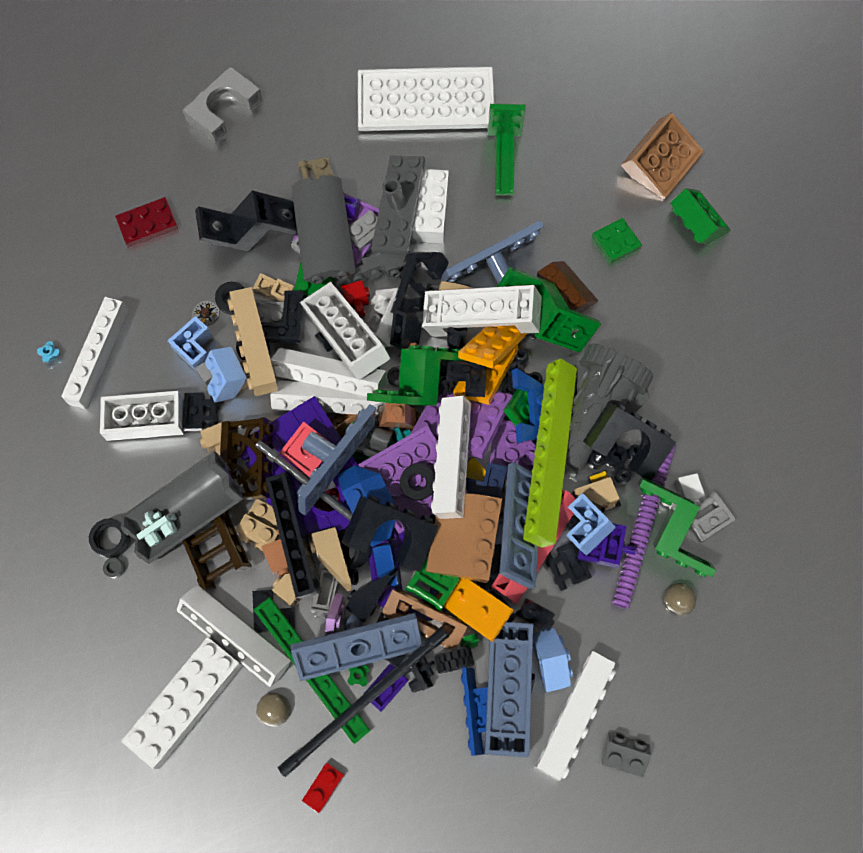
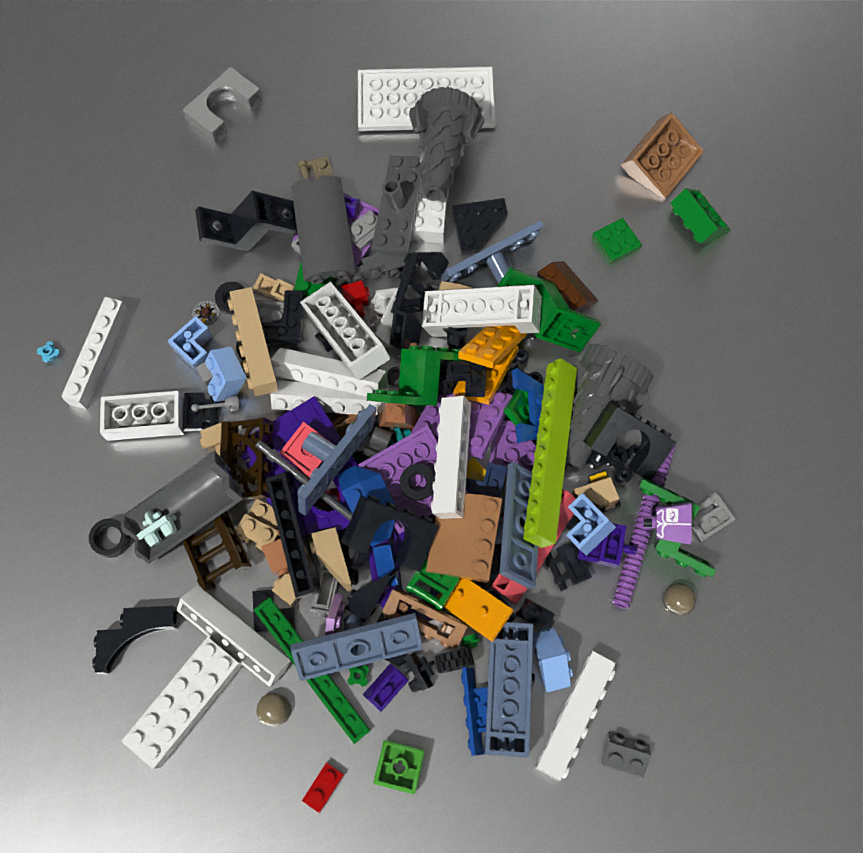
(113, 567): dark grey tile -> none
(135, 624): none -> black arch
(146, 222): dark red plate -> none
(230, 403): none -> light grey hinge
(295, 759): black piece -> none
(405, 780): none -> bright green brick
(445, 124): none -> dark grey cone
(477, 223): none -> black plate
(505, 123): green bracket -> none
(671, 522): none -> medium lavender torso
(689, 487): white brick -> none

